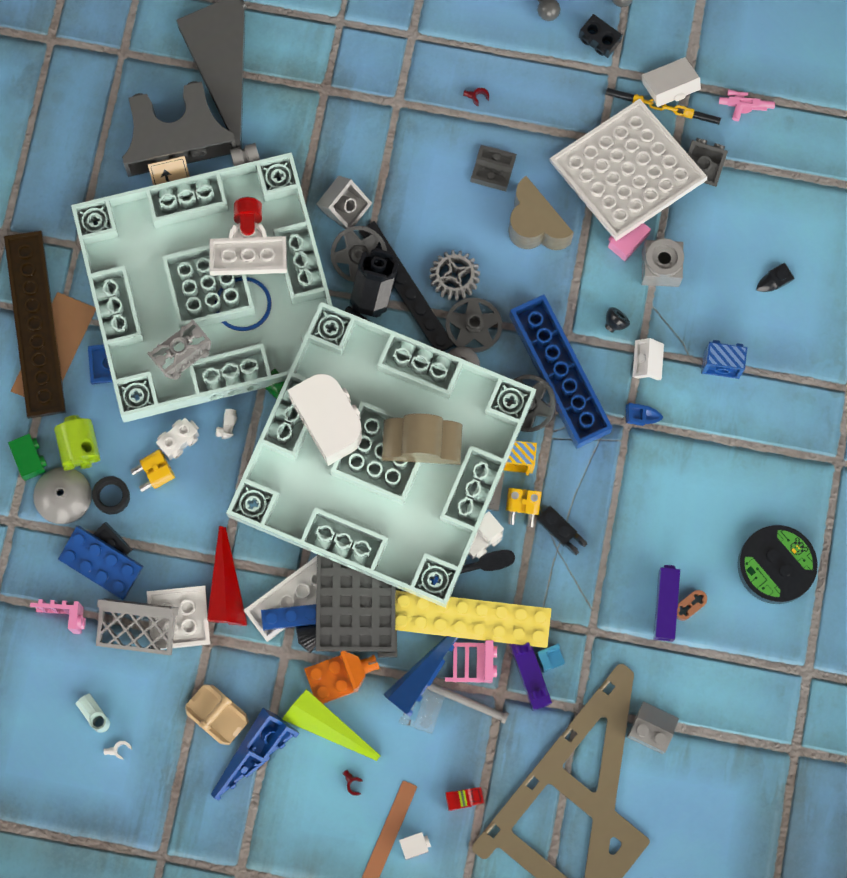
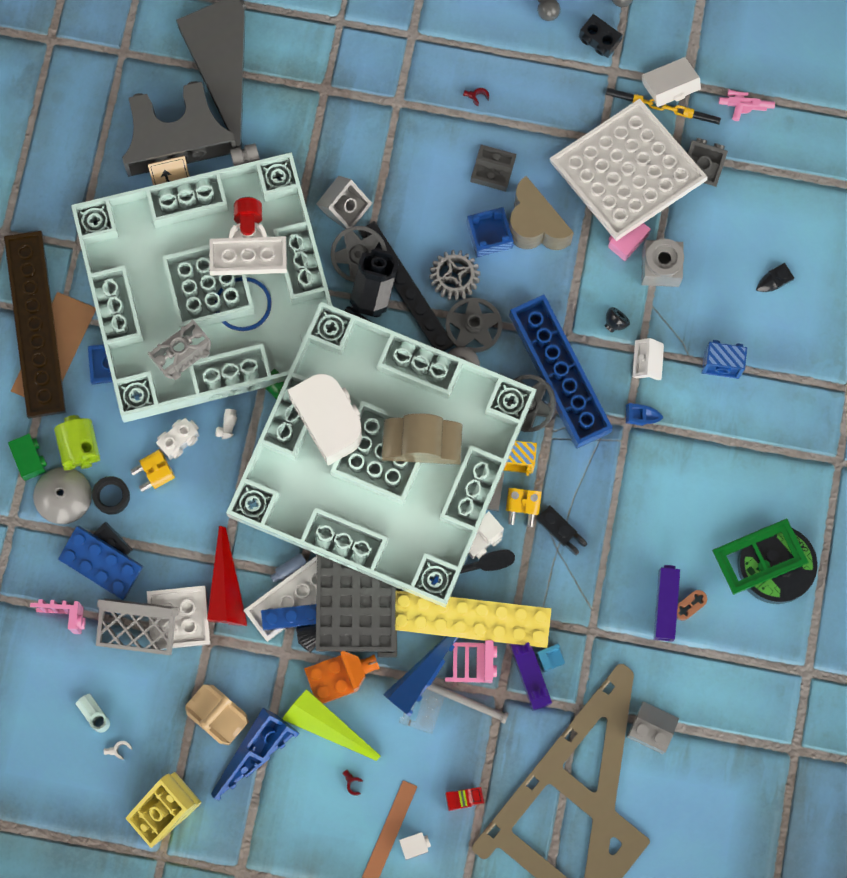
(163, 809): none -> light yellow brick
(288, 568): none -> sand blue cylinder
(489, 232): none -> blue container
(764, 566): none -> green door

